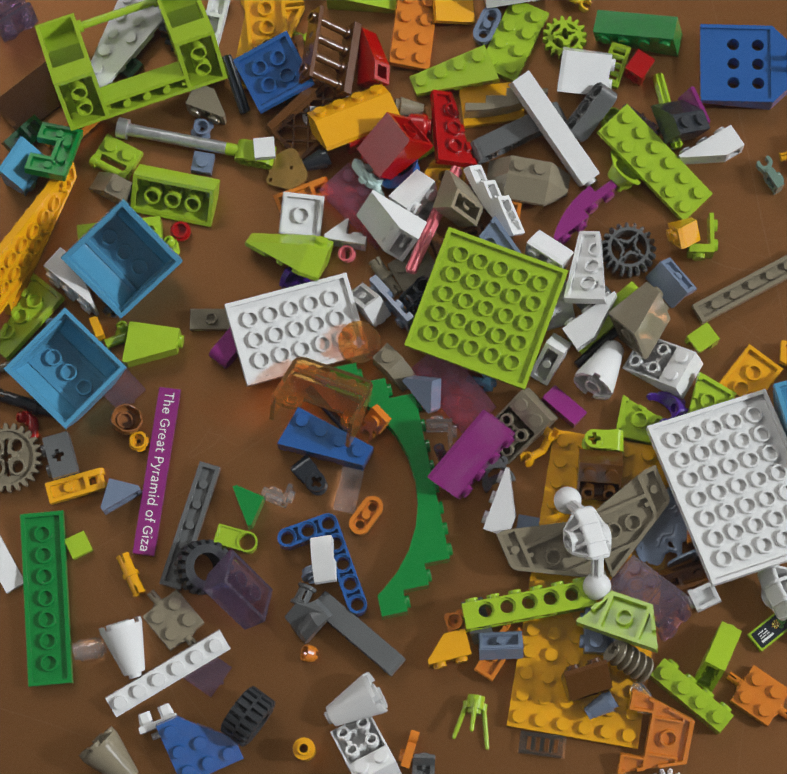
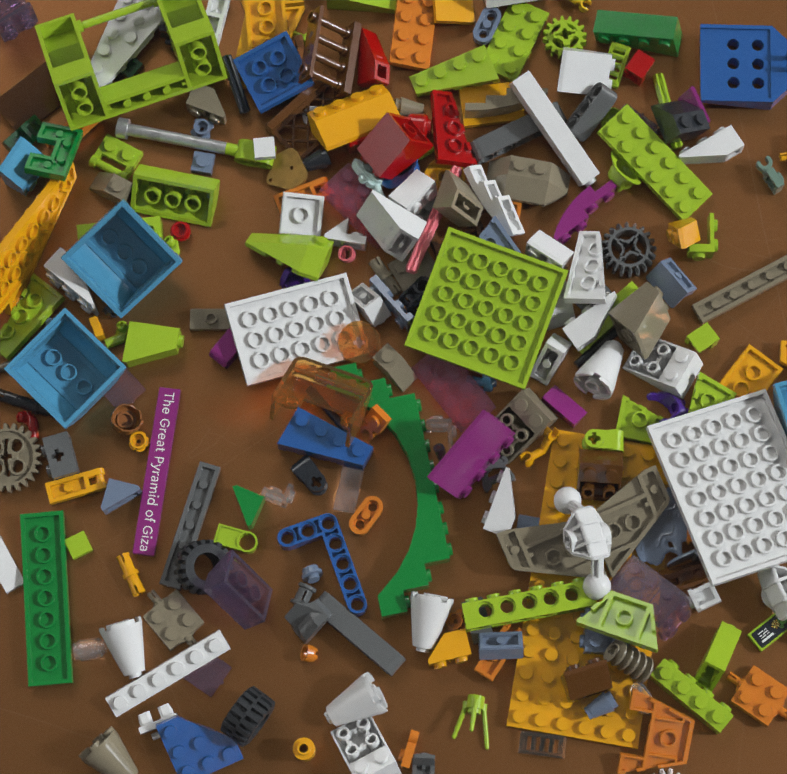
(323, 559): white slope -> none
(426, 391): sand blue slope -> none
(428, 619): none -> white cone

